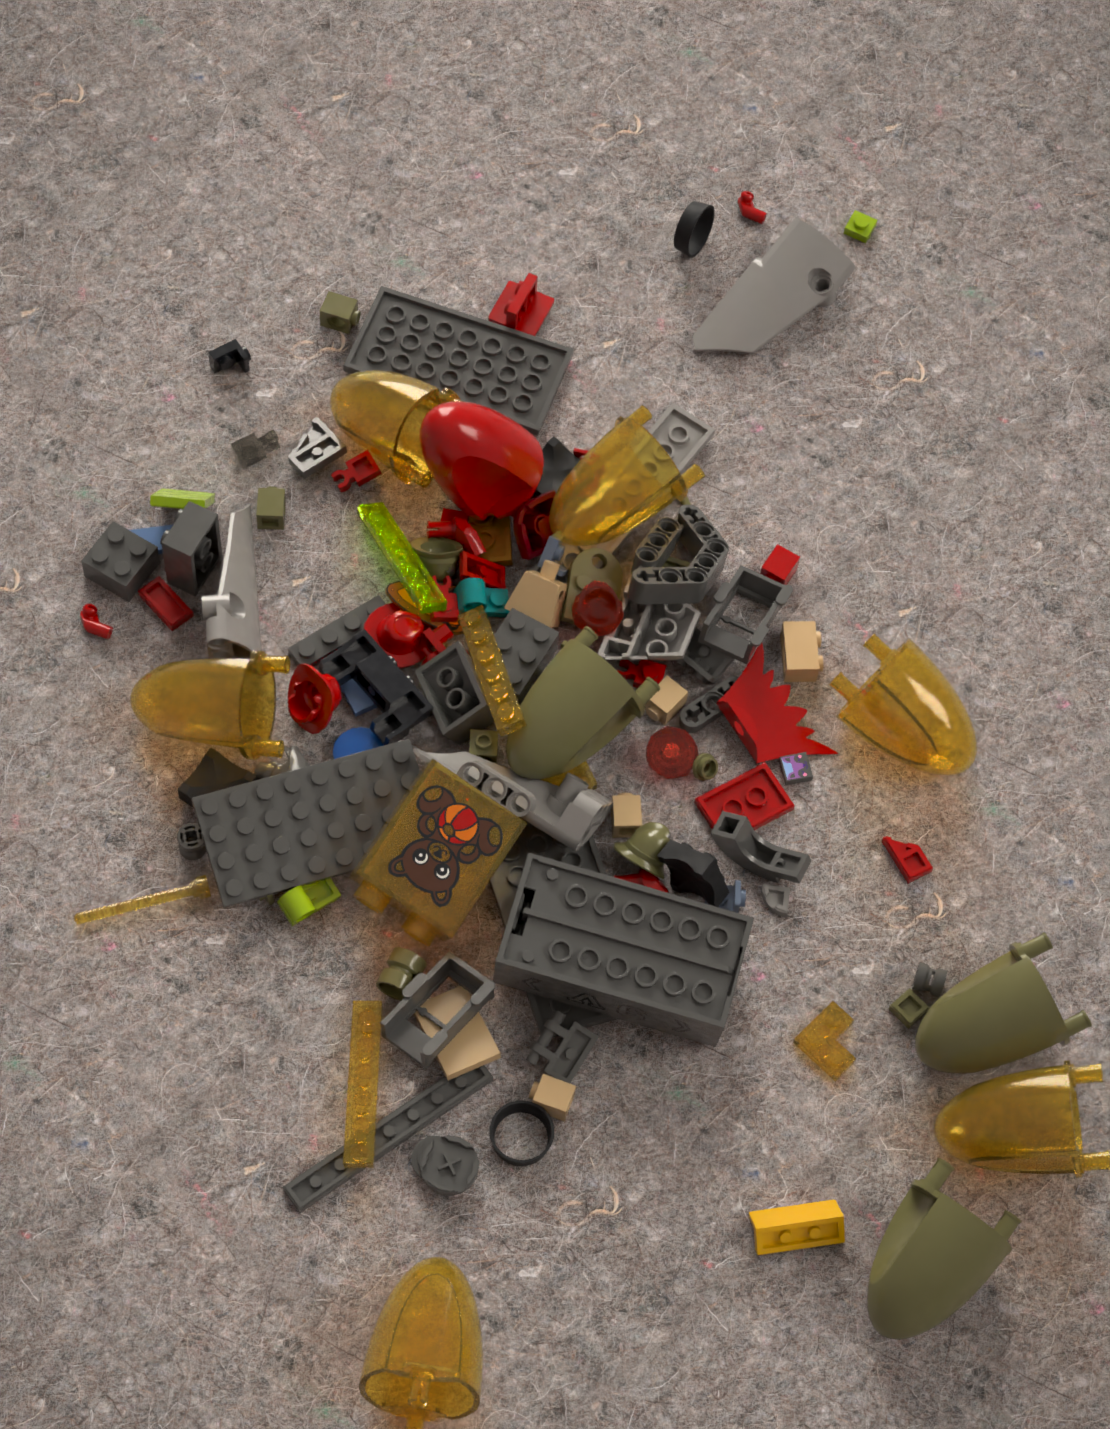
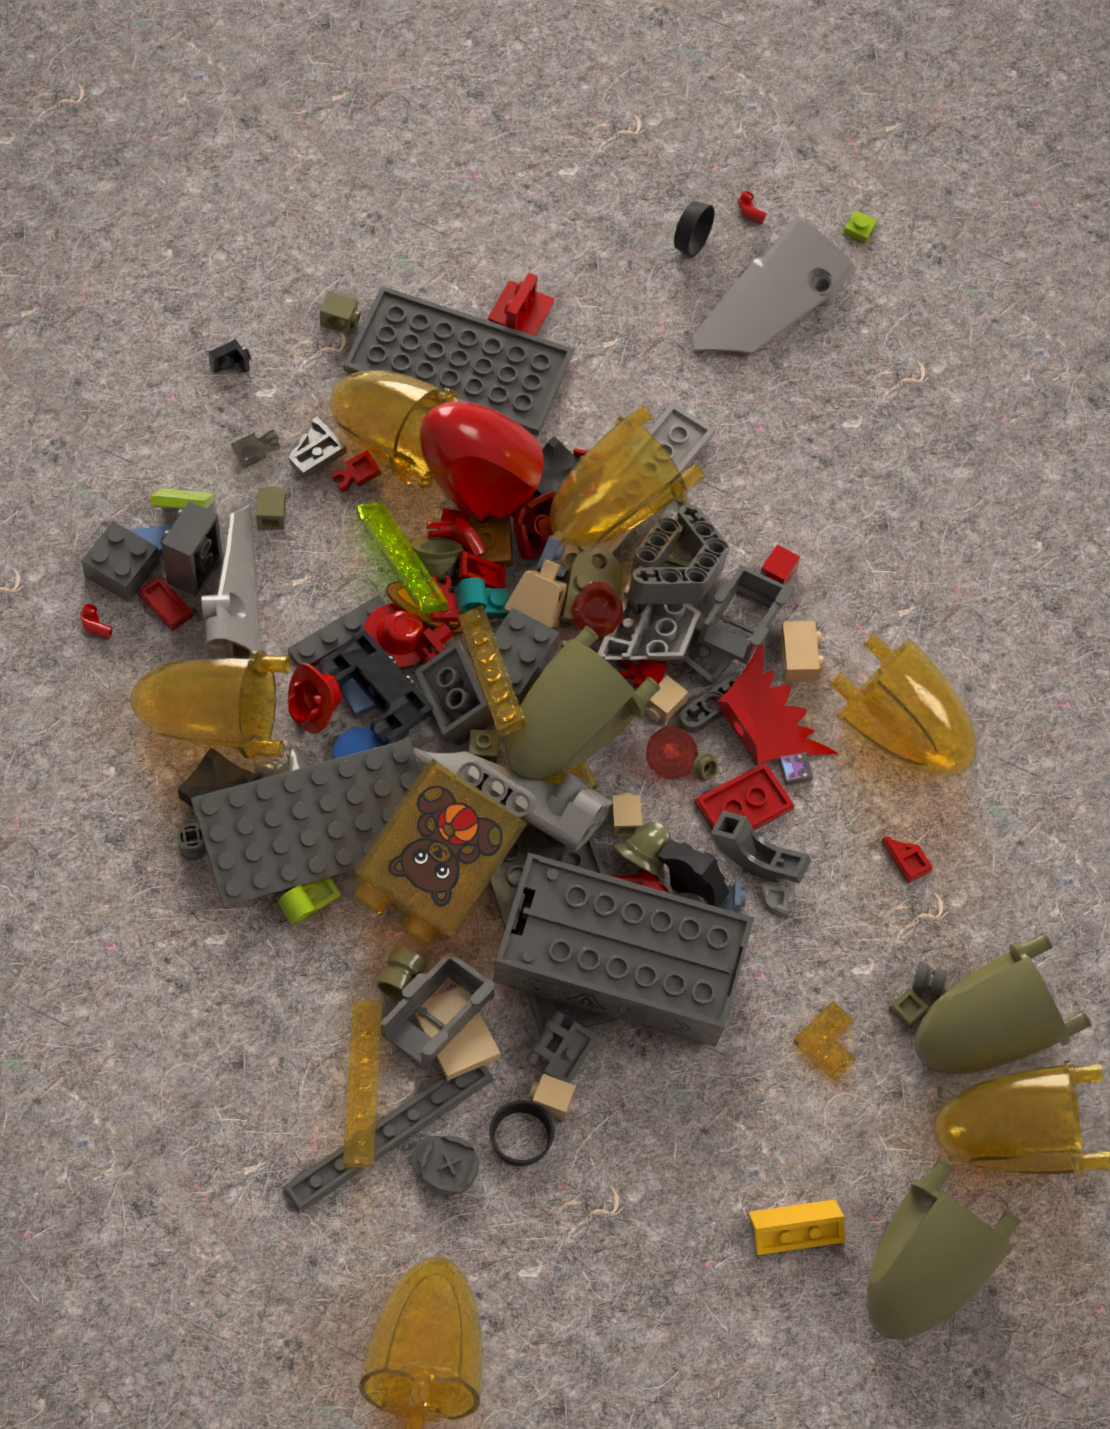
(197, 888): clear yellow piece -> none

